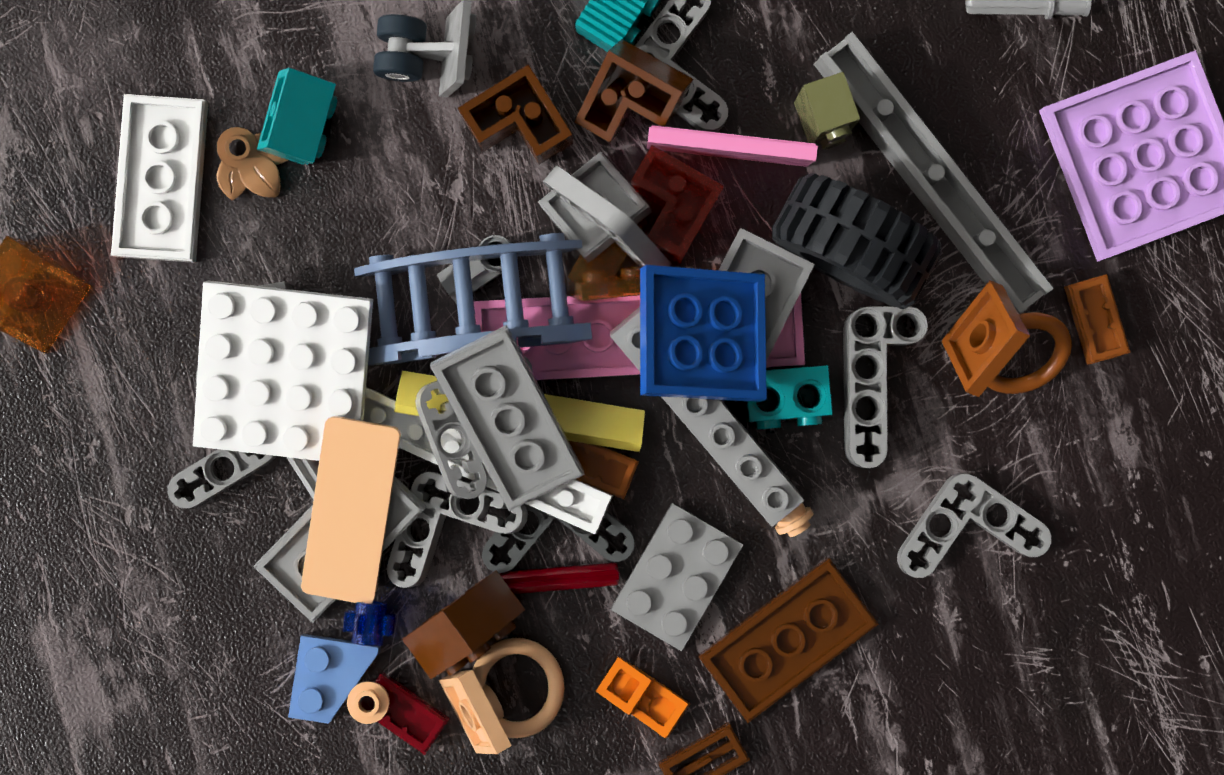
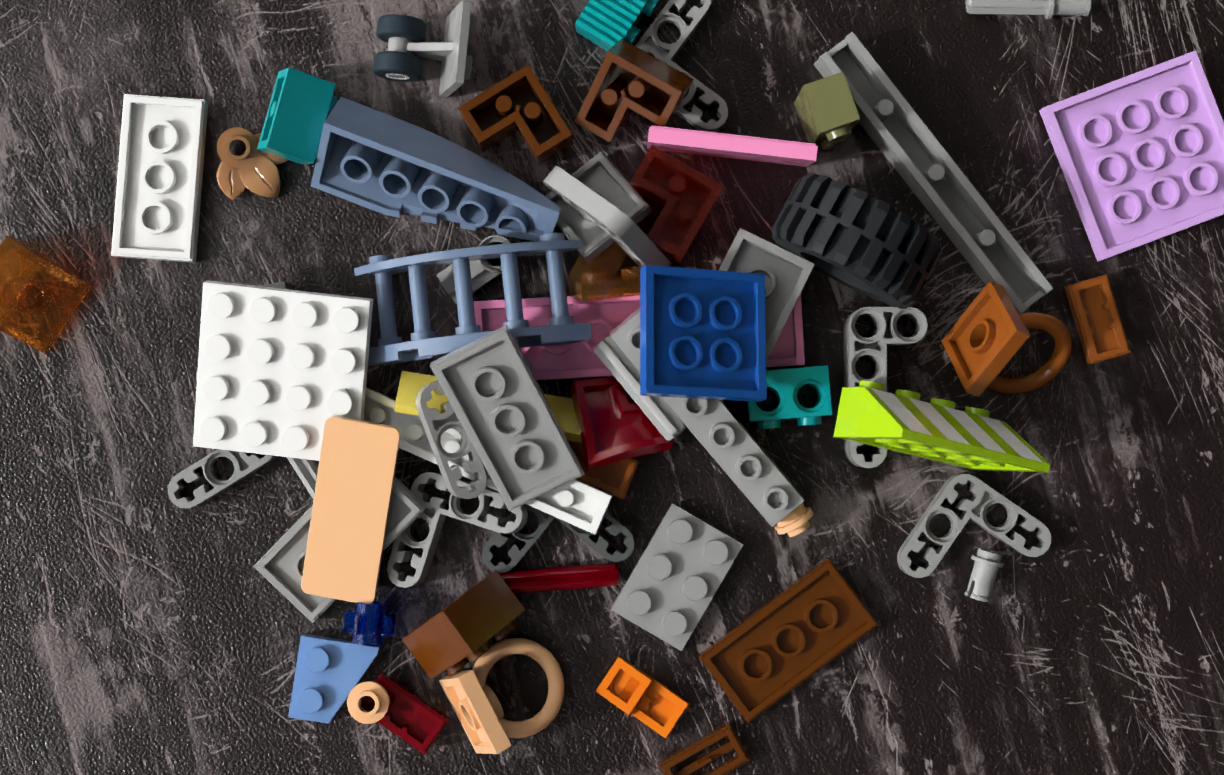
(417, 173): none -> sand blue wedge
(612, 423): none -> dark red plate
(629, 377): none -> light grey axle
(932, 430): none -> lime slope
(983, 574): none -> light grey pin

